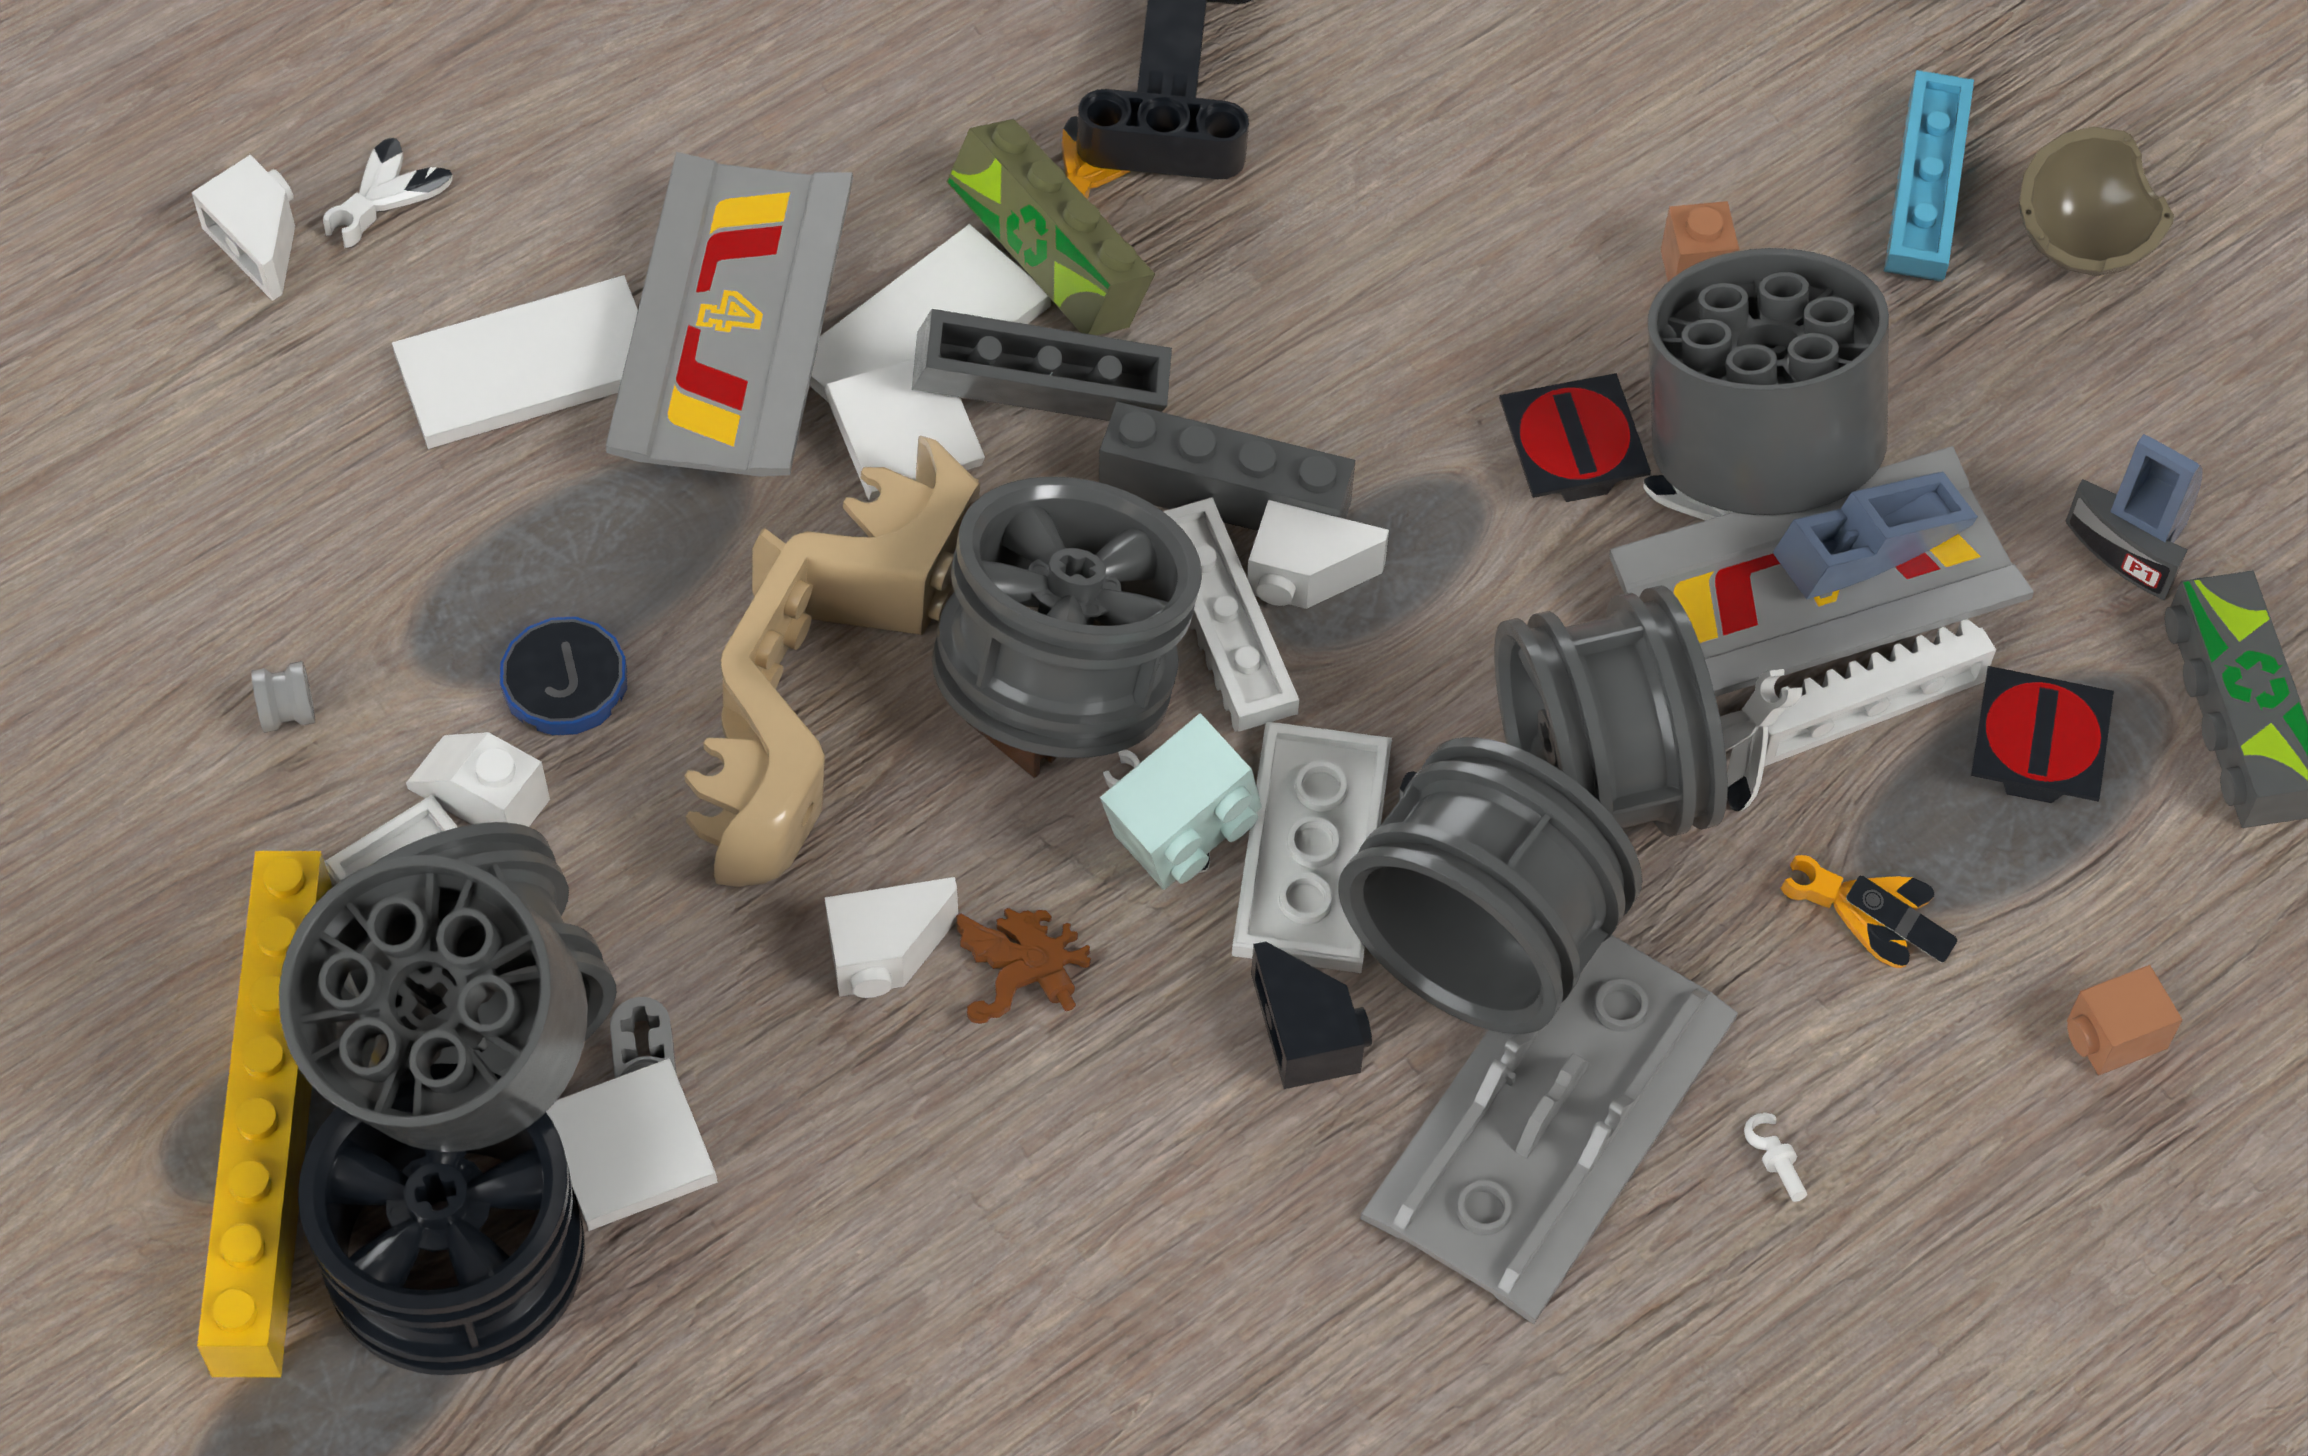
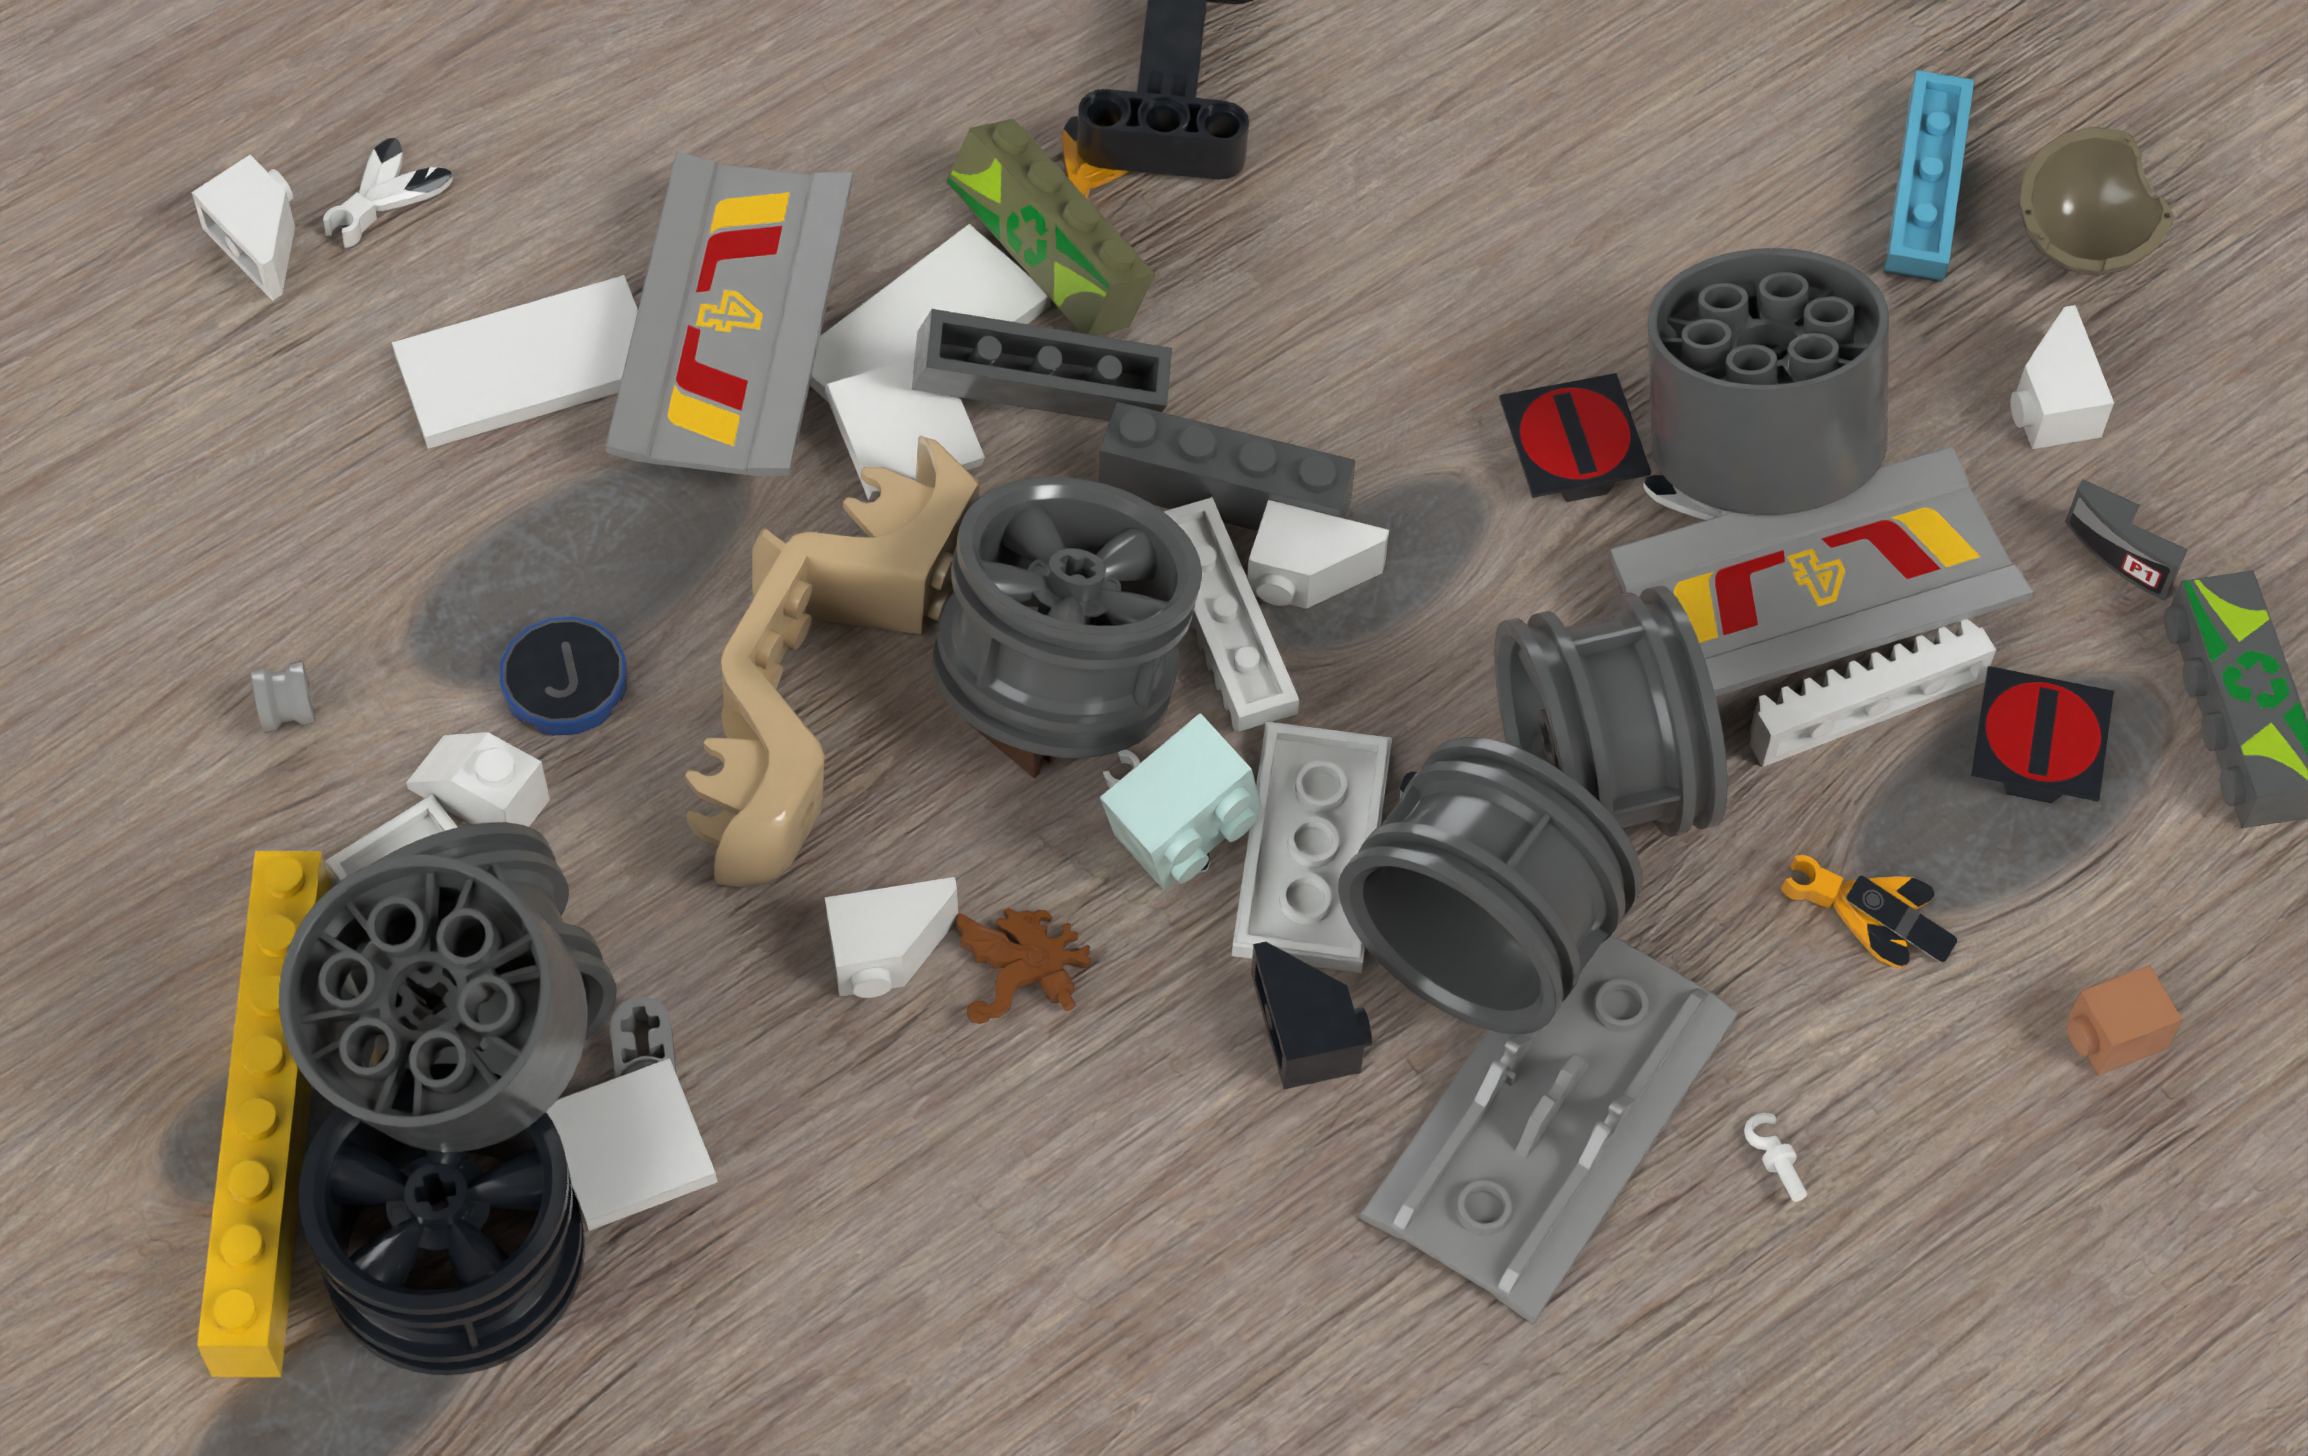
(1696, 234): nougat brick -> none
(1748, 737): white piece -> none
(1872, 533): sand blue slope -> none
(2062, 387): none -> white slope
(2158, 490): sand blue slope -> none

